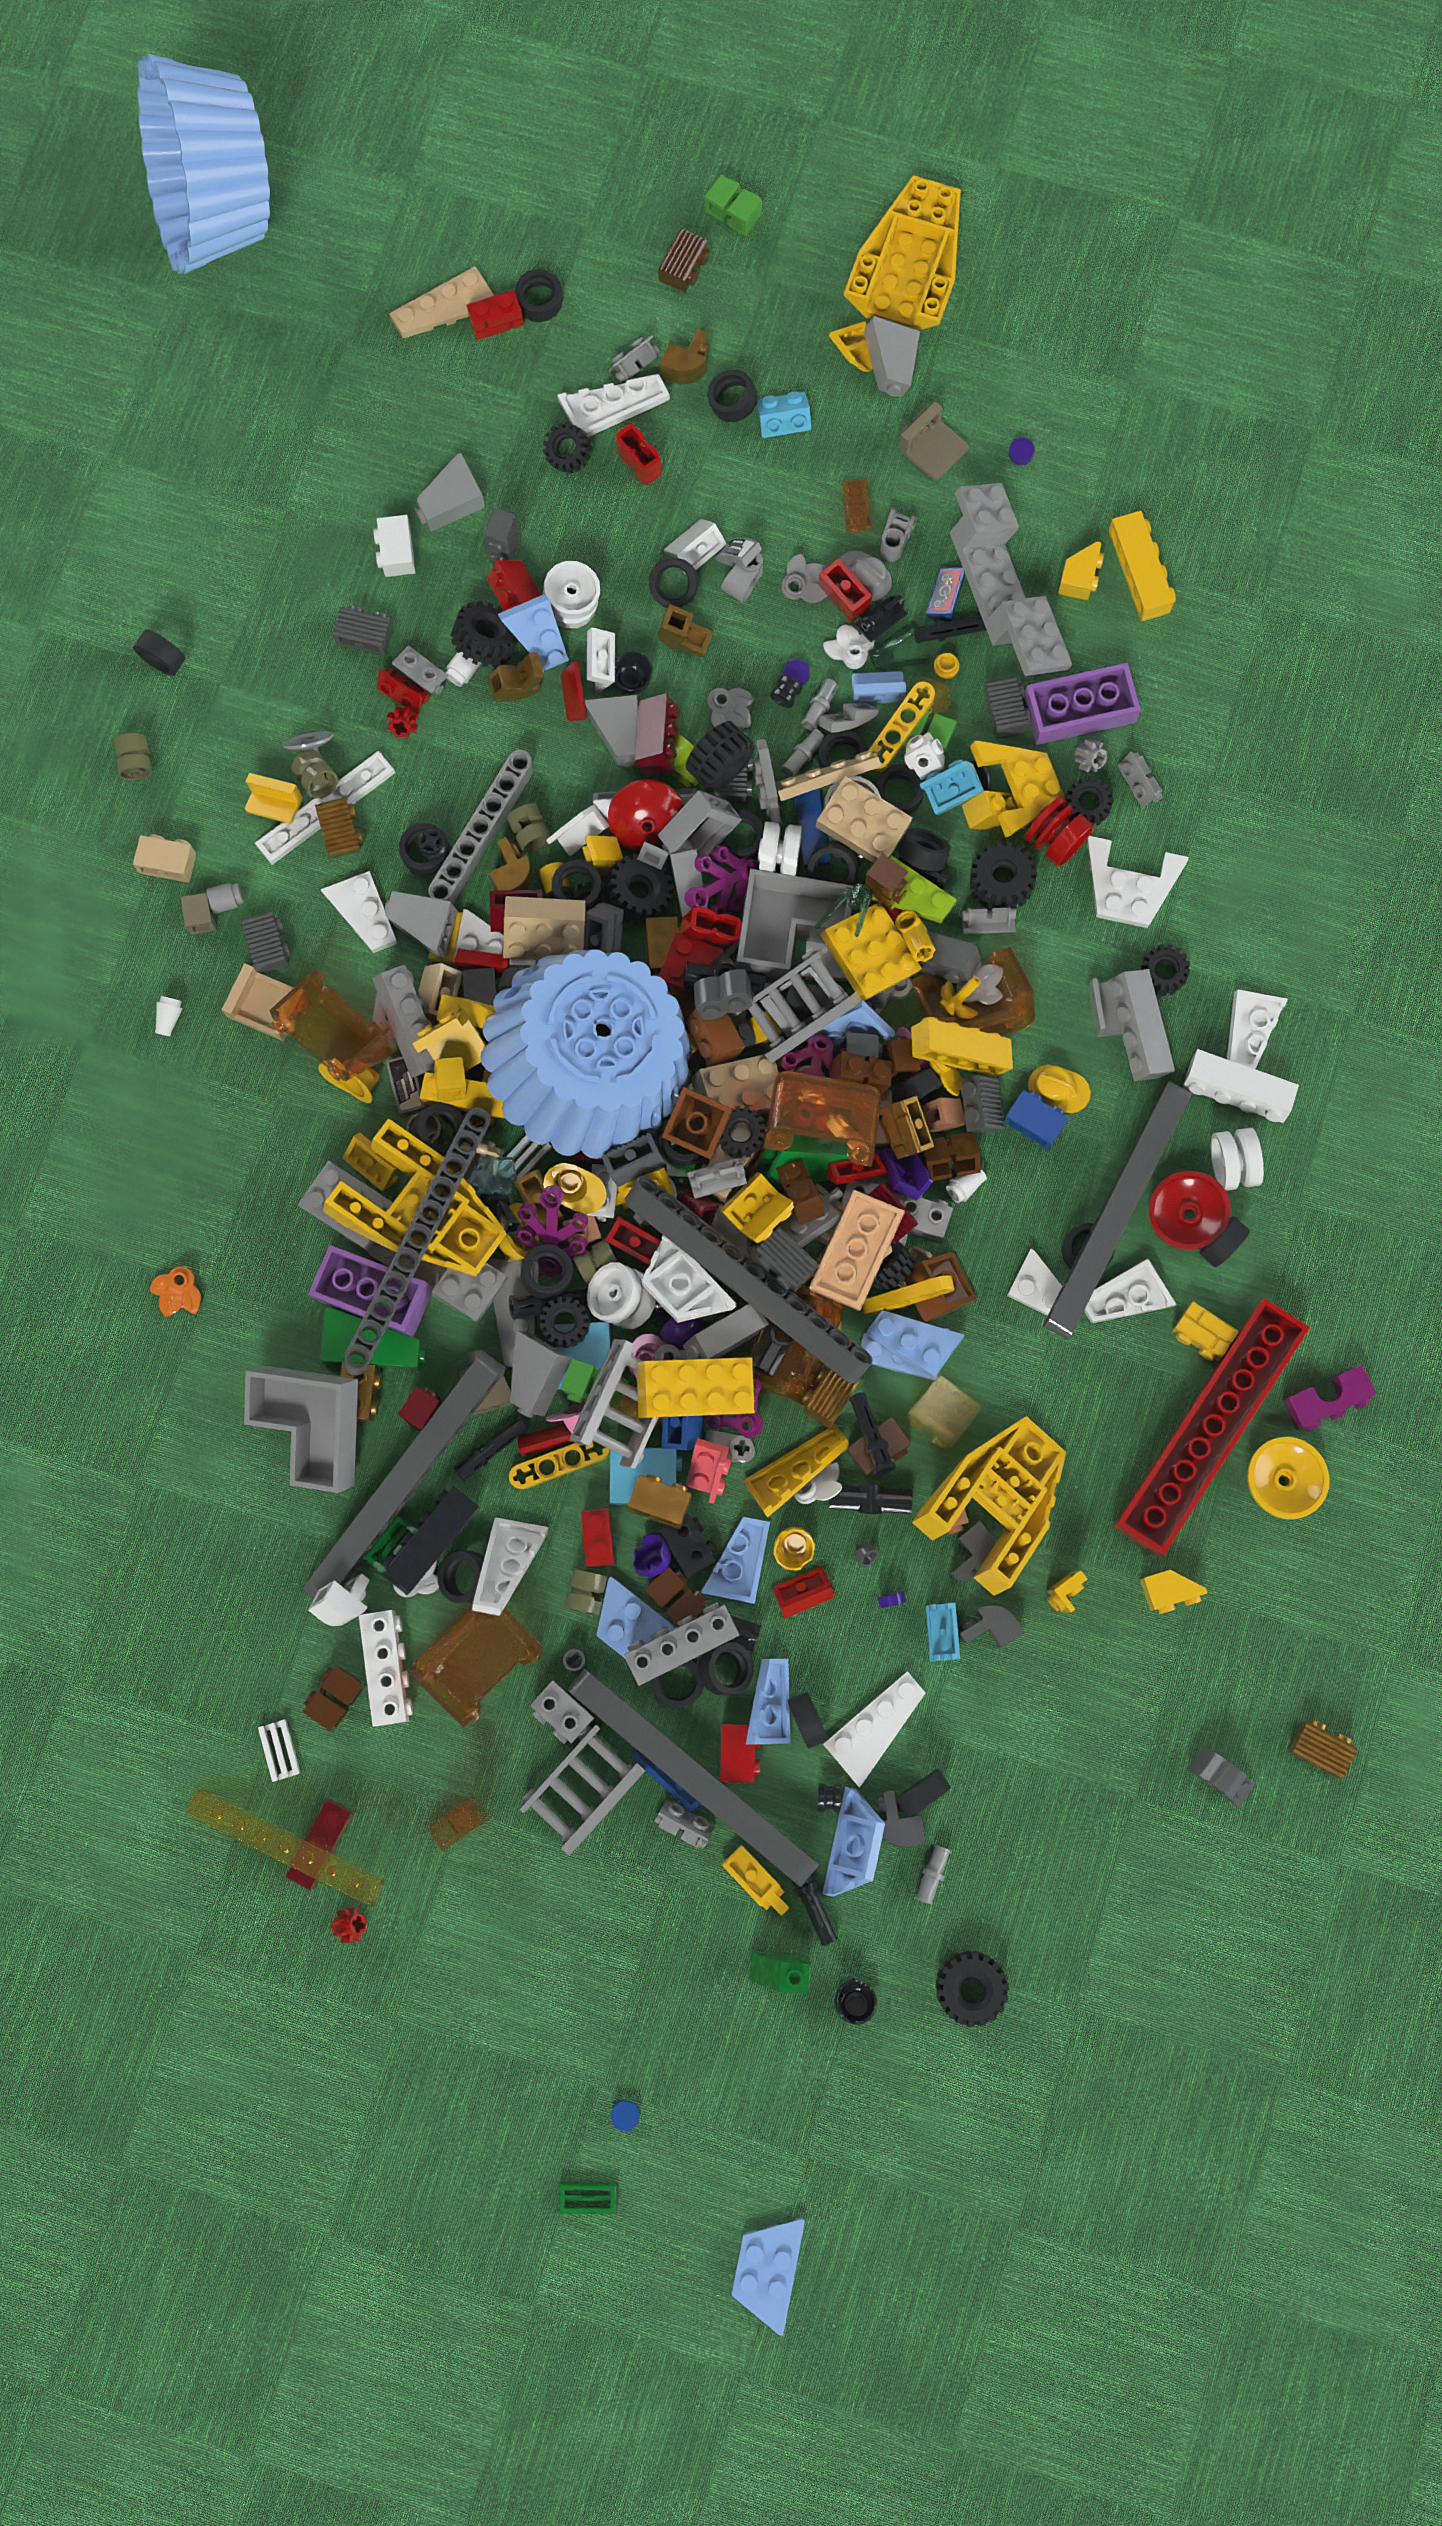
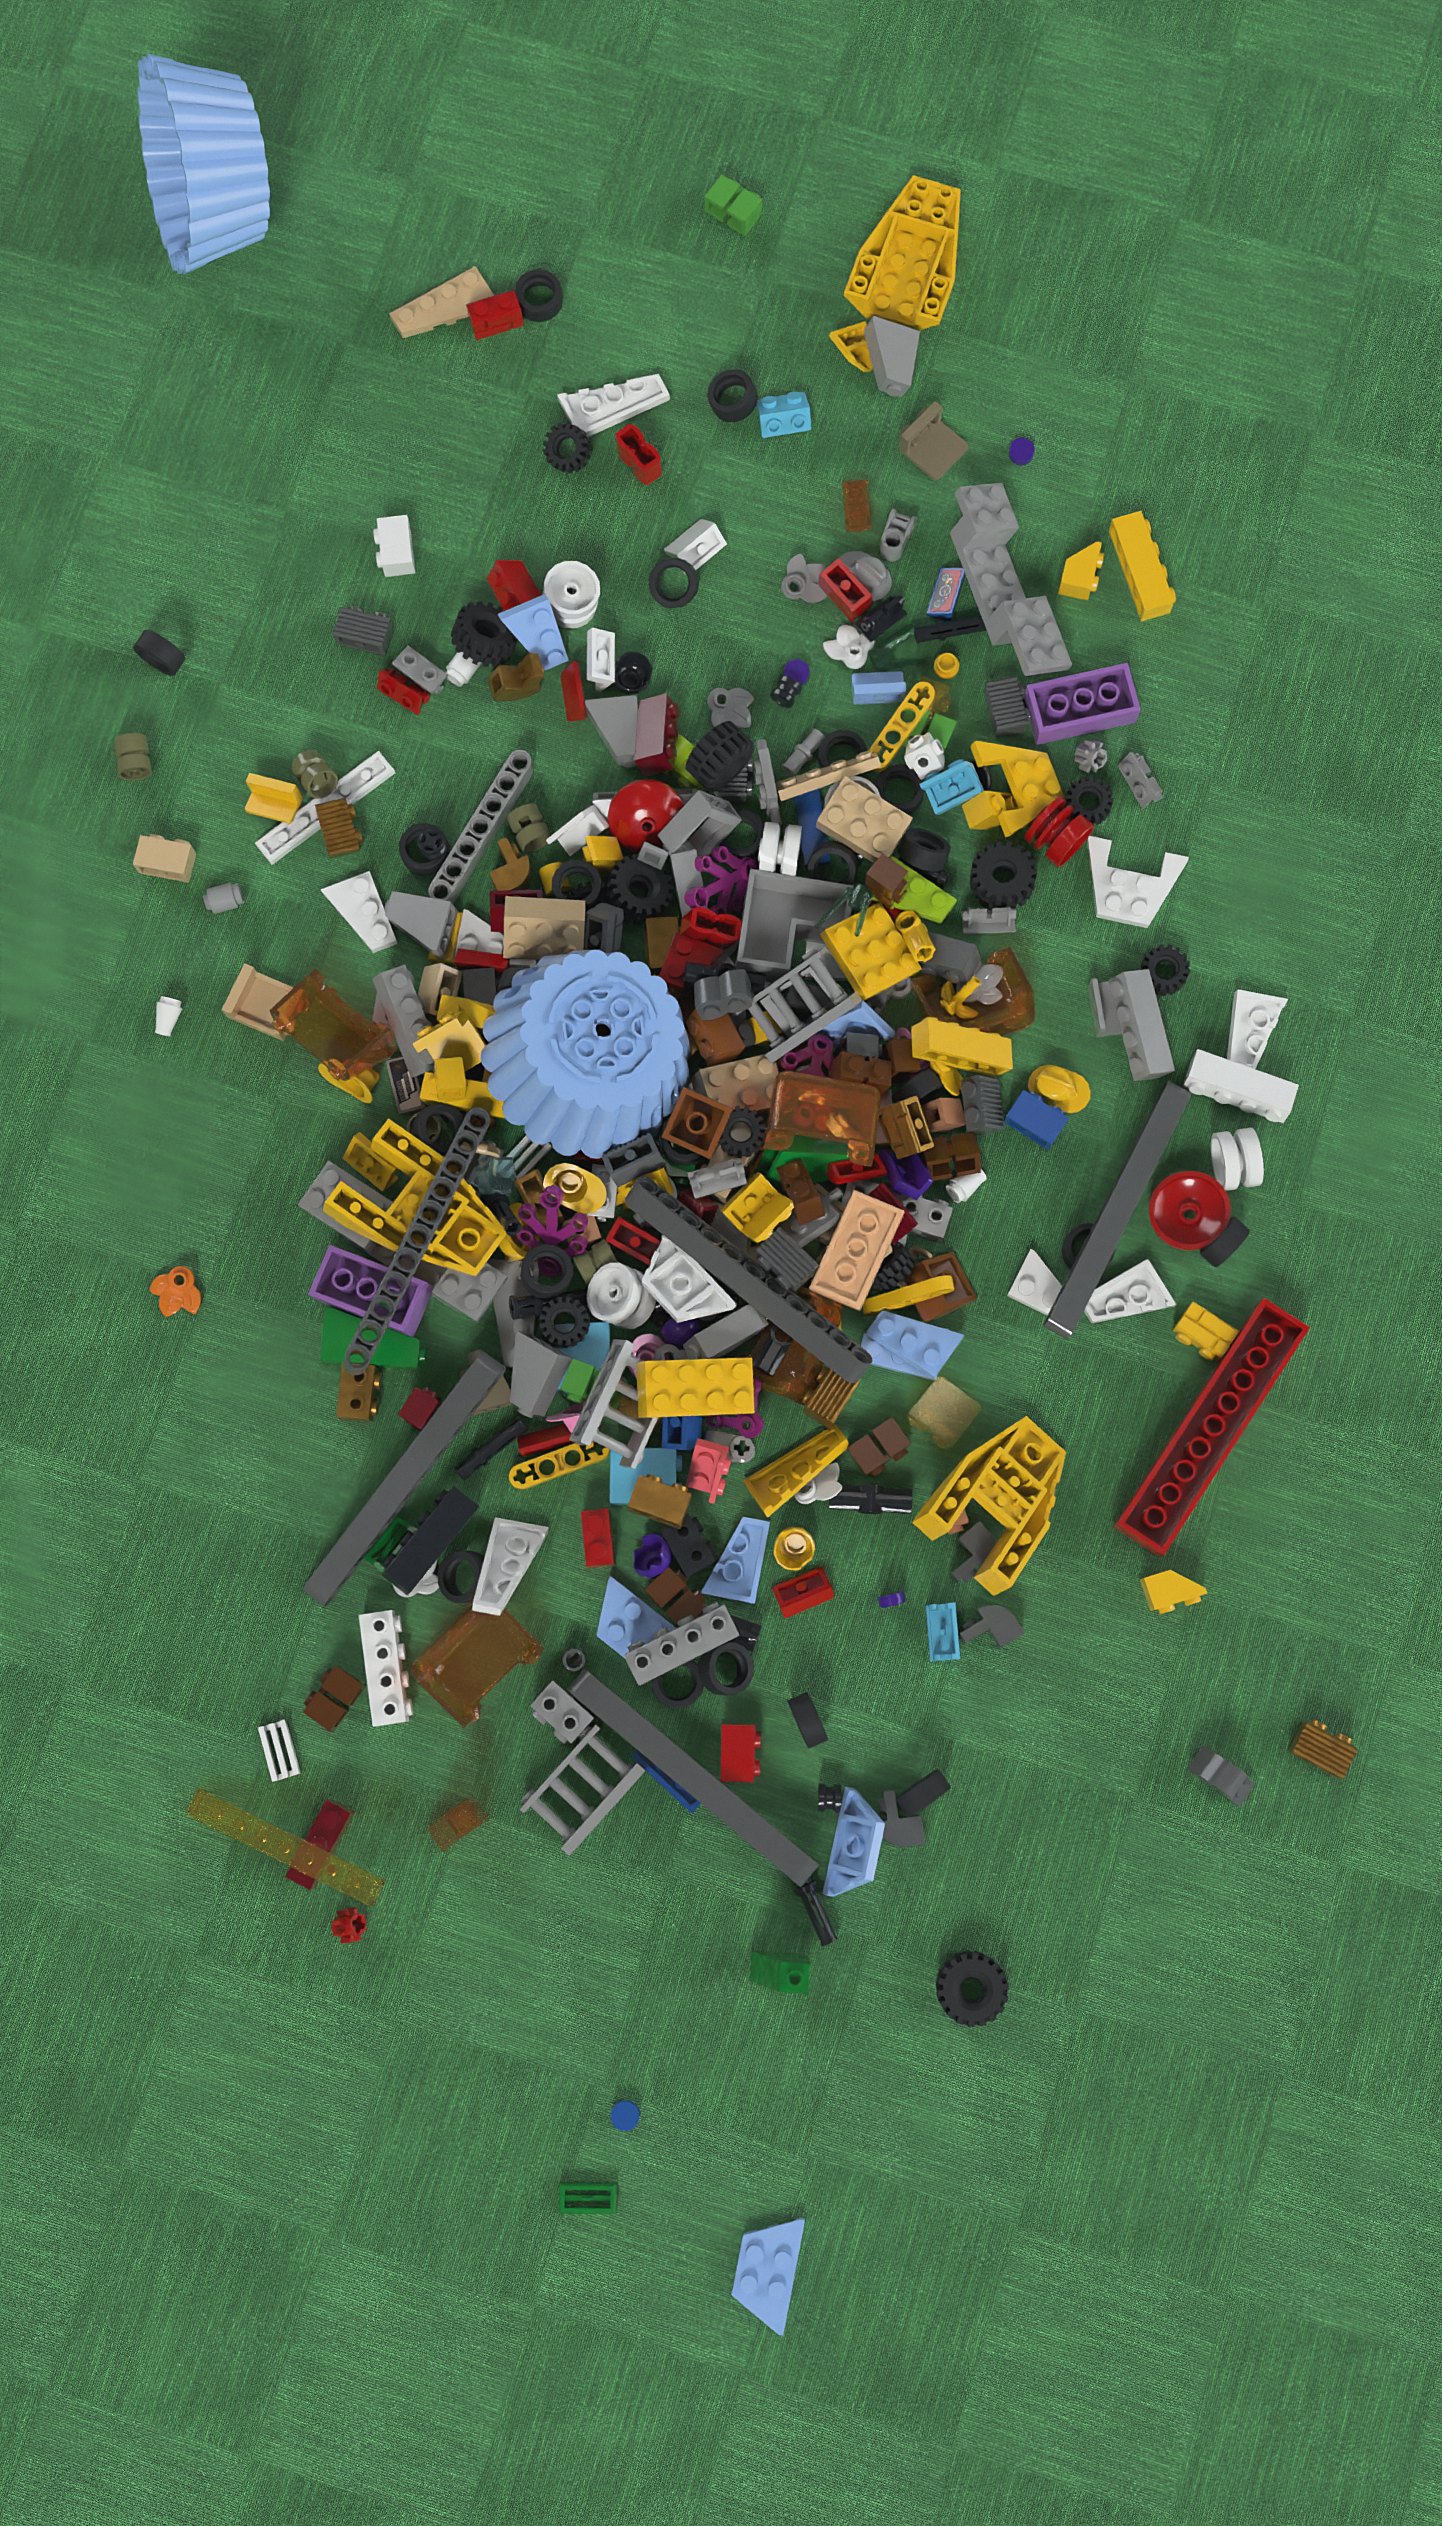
(197, 914): dark tan panel -> none
(265, 942): dark grey brick -> none
(308, 741): light grey dish -> none
(321, 1421): light grey piece -> none
(340, 1604): white brick -> none
(402, 722): red gear -> none
(449, 496): light grey slope -> none
(501, 535): dark grey brick -> none
(585, 1592): olive wheel -> none
(641, 352): light grey hinge -> none
(679, 632): pearl gold brick -> none
(683, 260): reddish brown brick -> none
(683, 364): pearl gold brick -> none
(696, 1828): light grey hinge -> none
(739, 551): slope -> none
(742, 579): light grey piece -> none
(755, 1880): yellow hinge -> none
(770, 1708): light blue wing -> none
(820, 704): light grey pin -> none
(853, 716): light grey slope -> none
(855, 2002): black hair -> none
(866, 1554): dark grey hinge -> none
(871, 1731): white wing -> none
(875, 1445): black pin -> none
(932, 1874): light grey pin -> none
(1066, 1587): yellow bracket -> none
(1301, 1468): yellow dish -> none
(1351, 1389): magenta arch -> none

